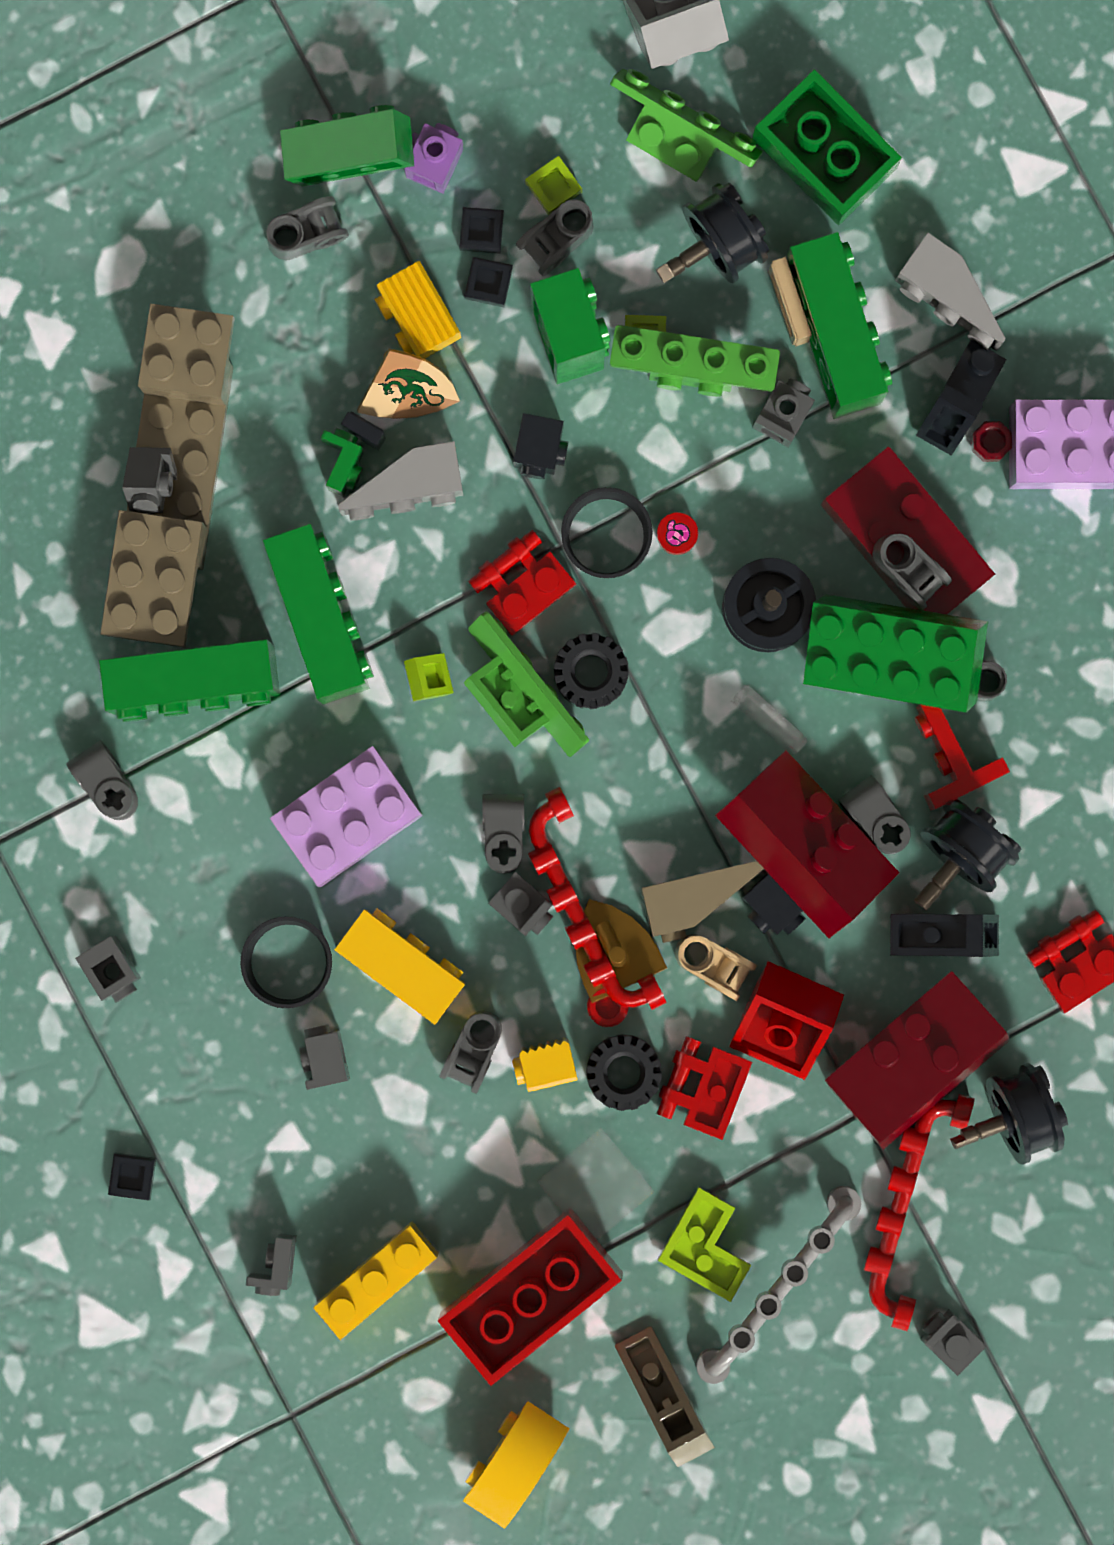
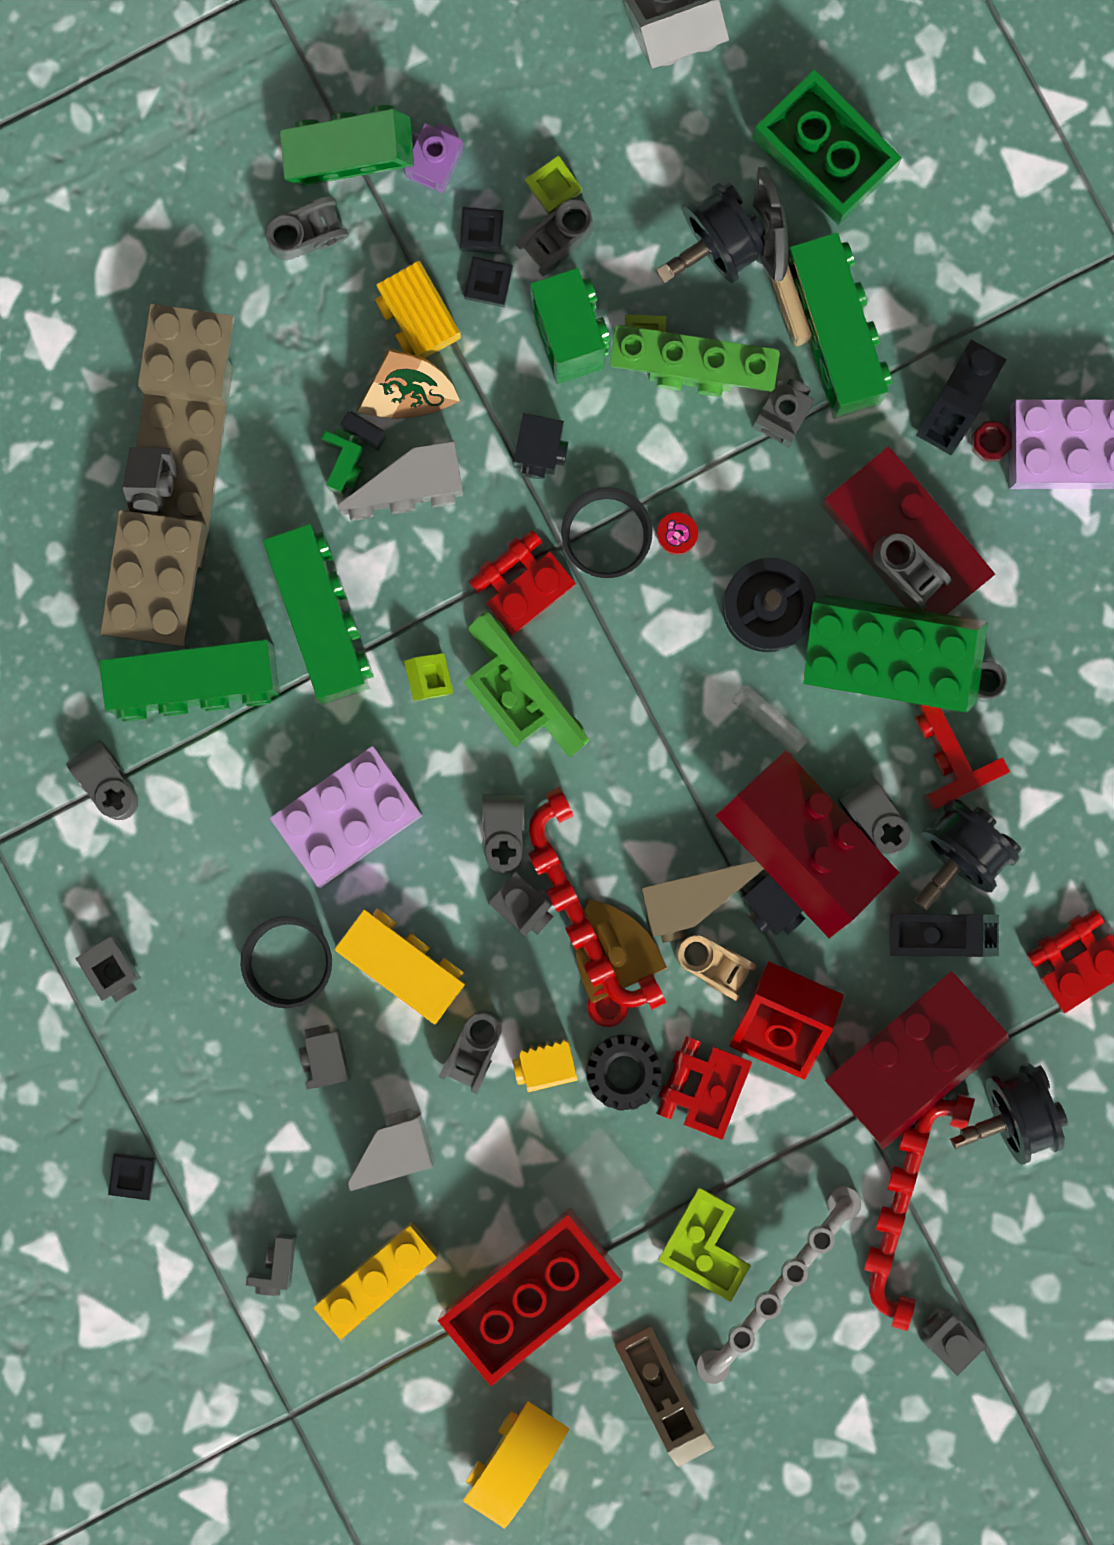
(395, 1151): none -> light grey slope
(598, 646): black tyre -> none
(676, 131): bright green bracket -> none
(771, 209): none -> dark grey brick
(945, 282): light grey slope -> none

